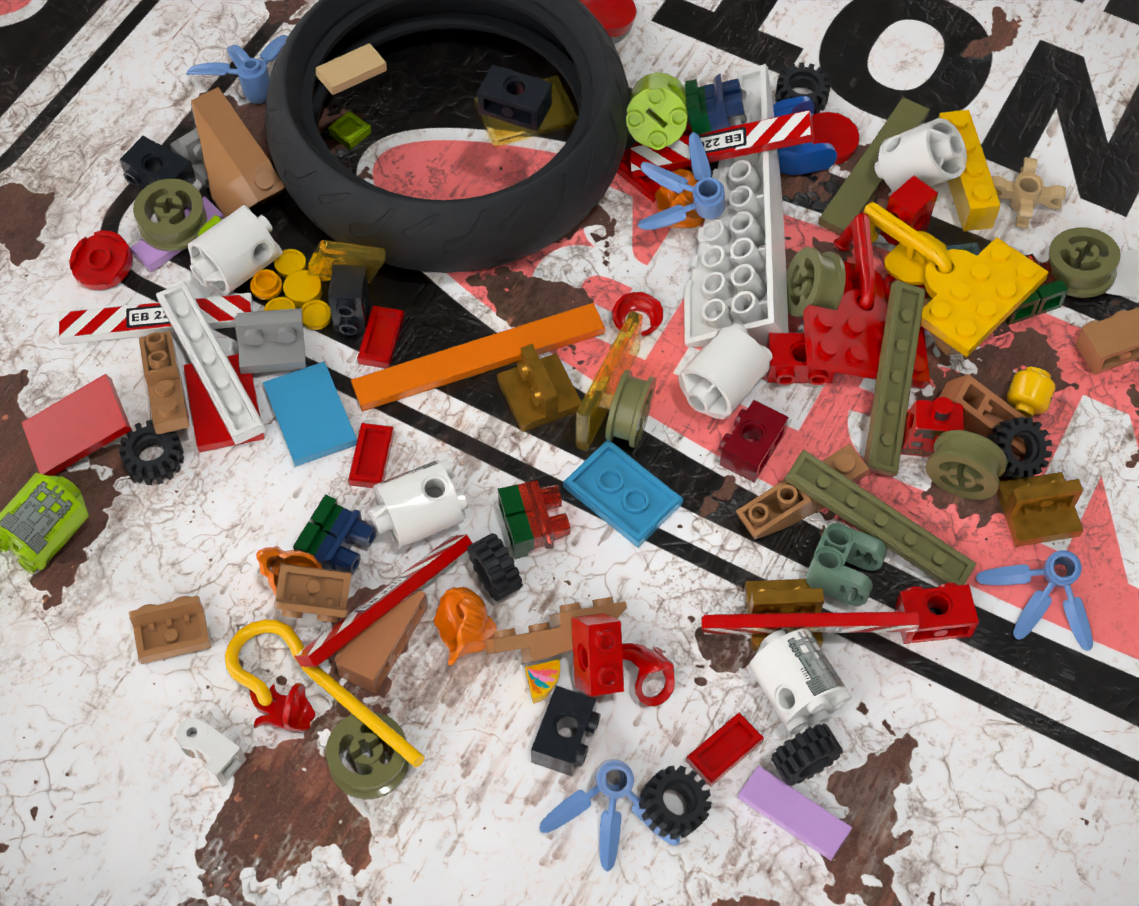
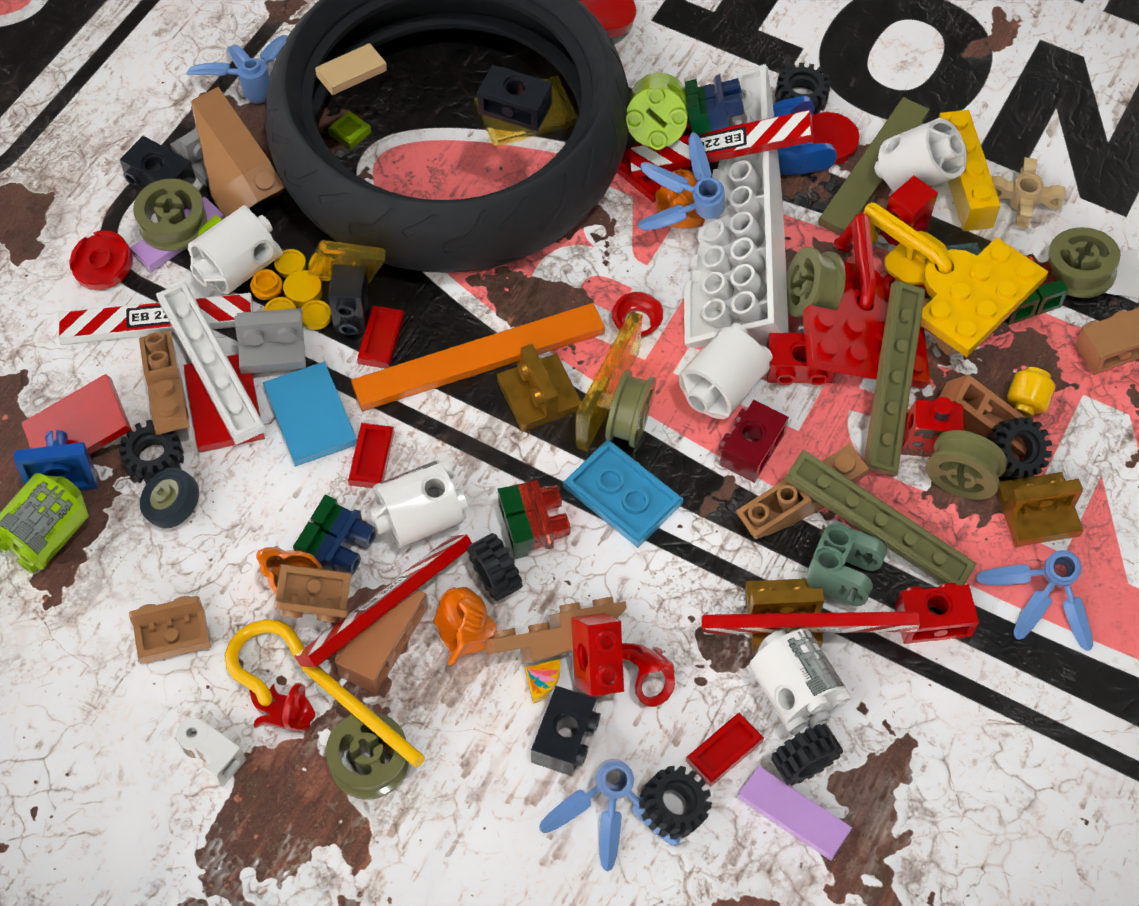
(58, 459): none -> blue tile
(169, 498): none -> black wheel

